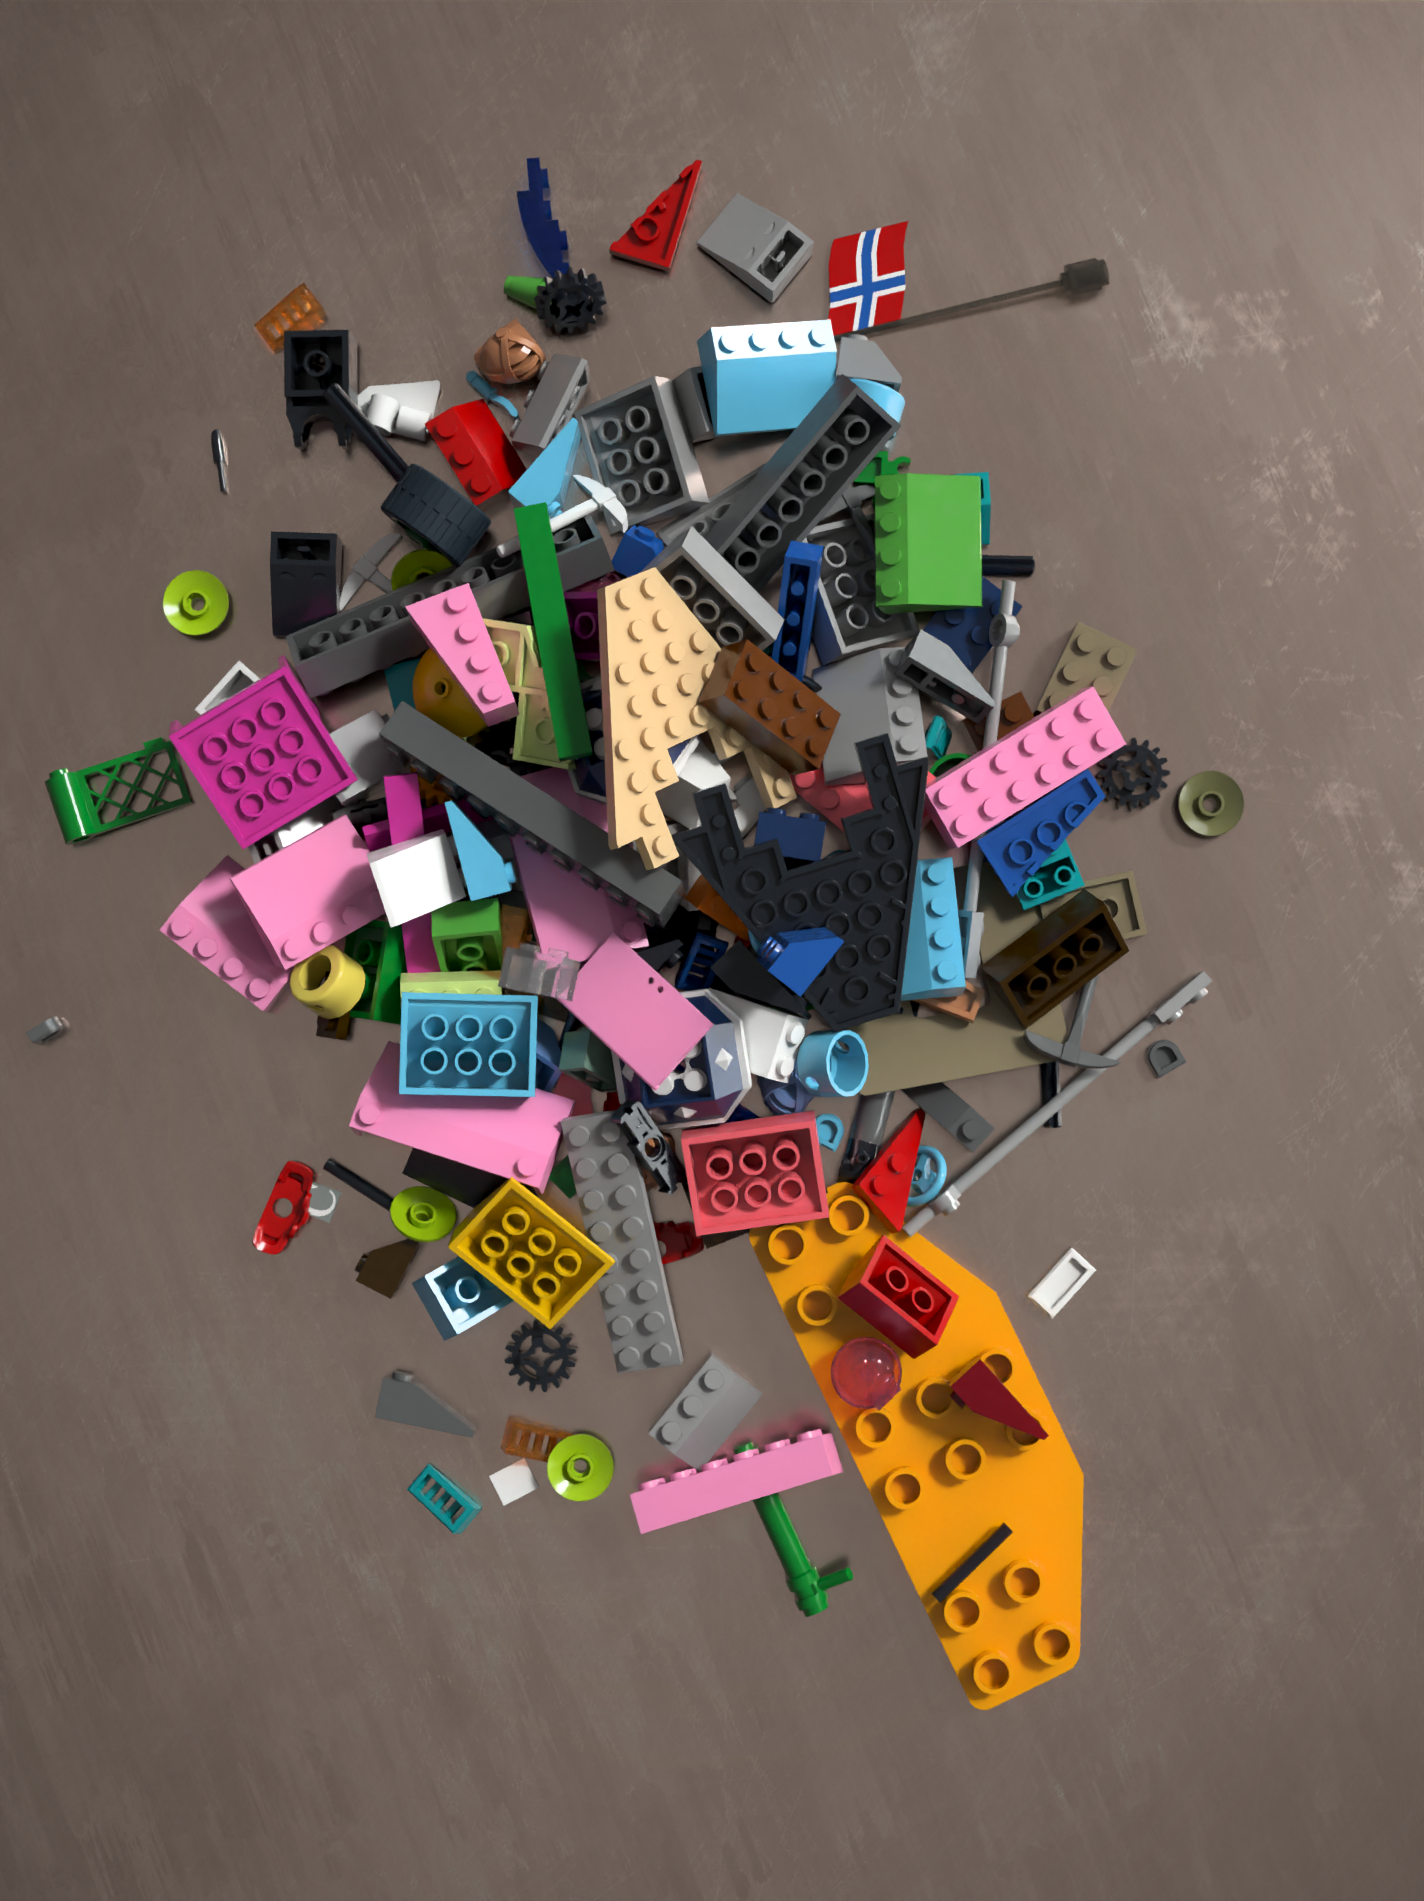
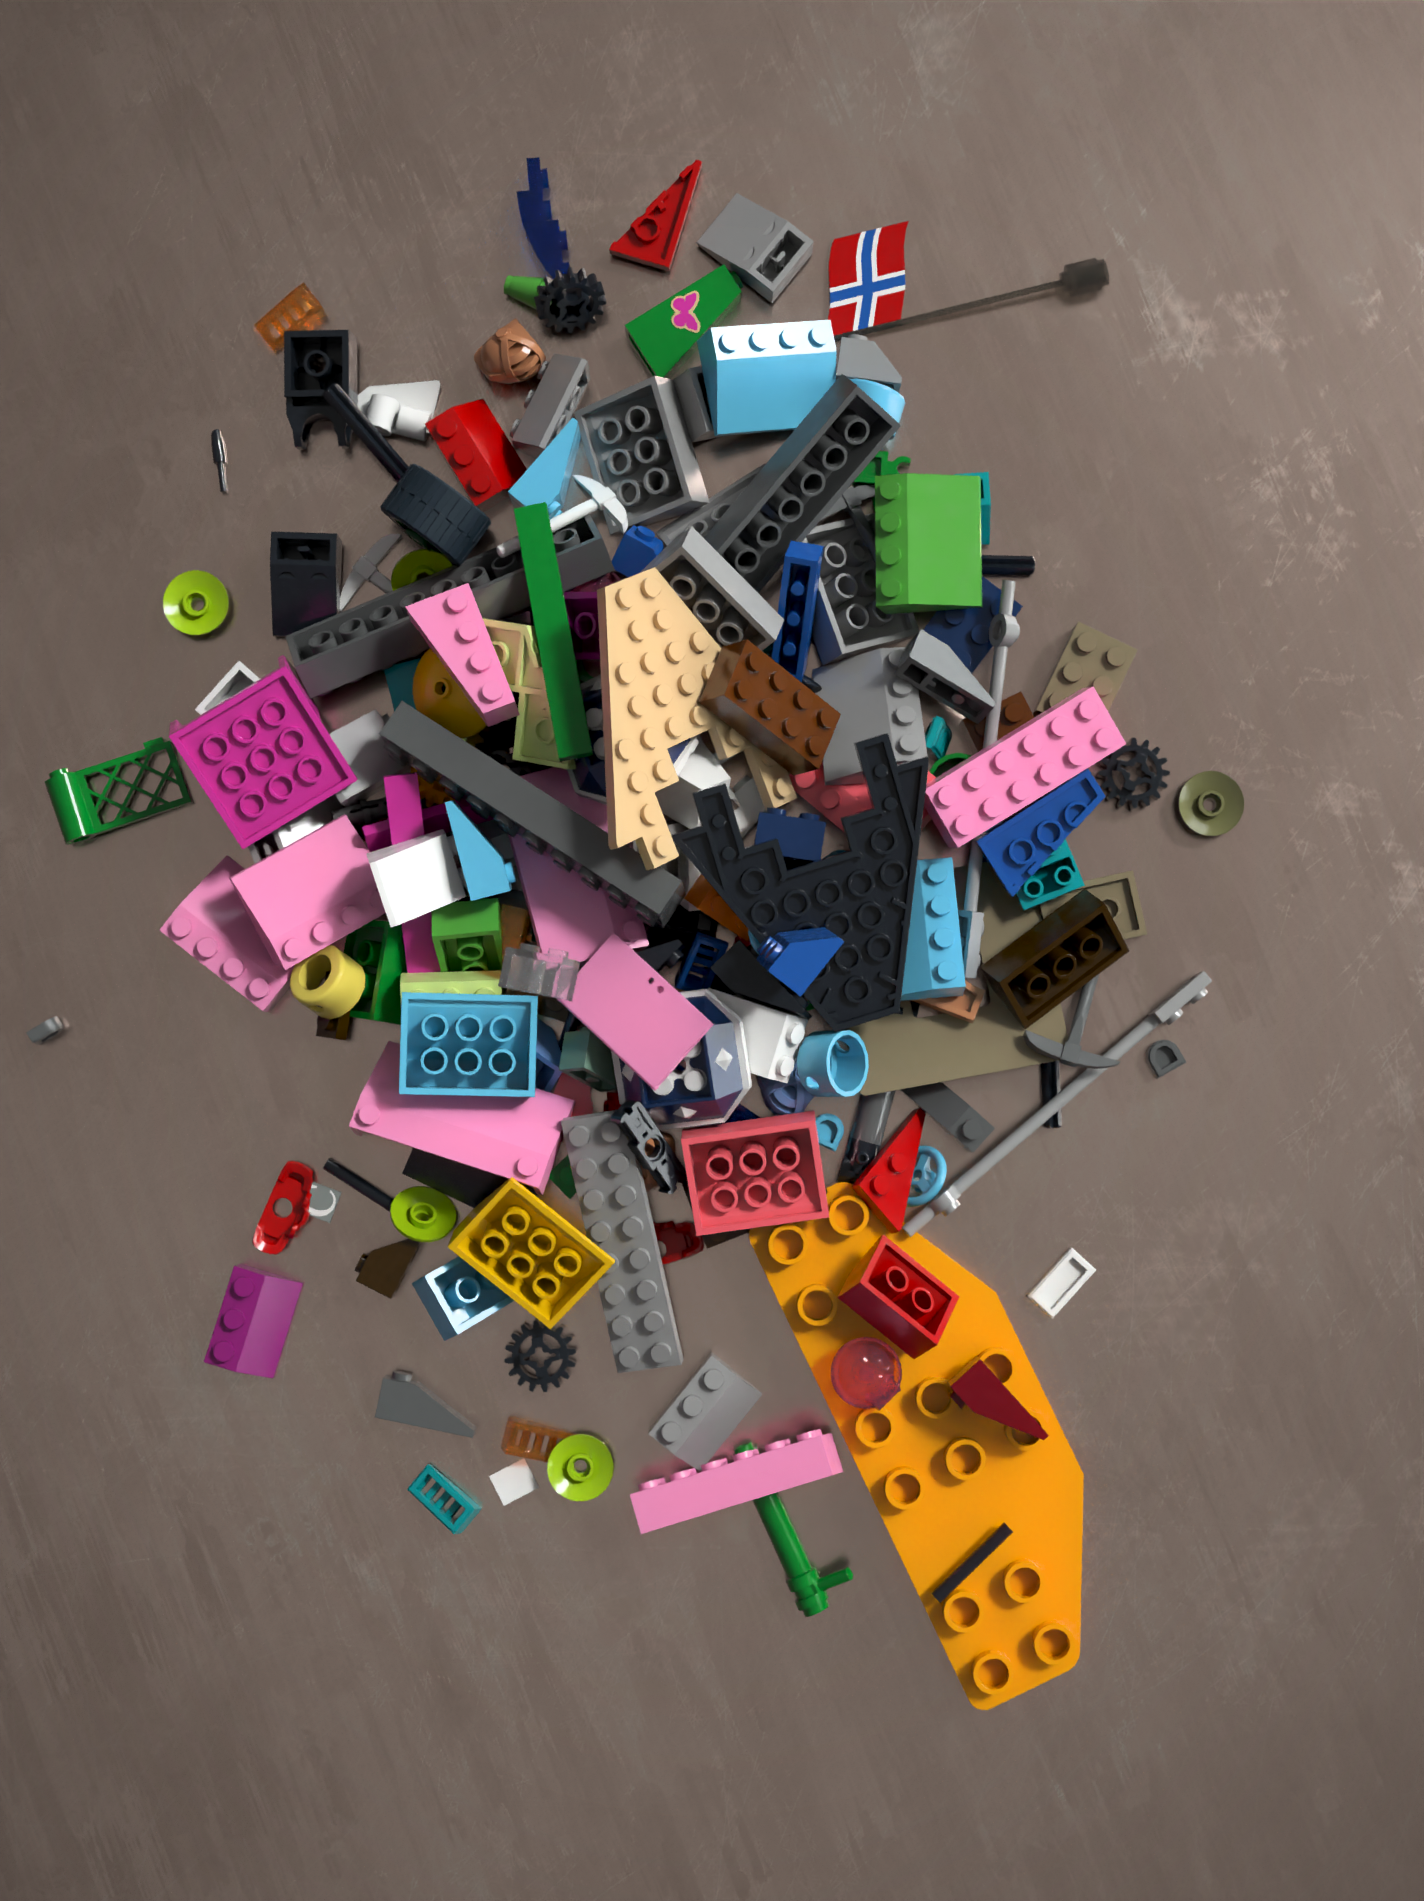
(253, 1321): none -> magenta slope
(491, 394): medium azure piece -> none
(670, 331): none -> green slope

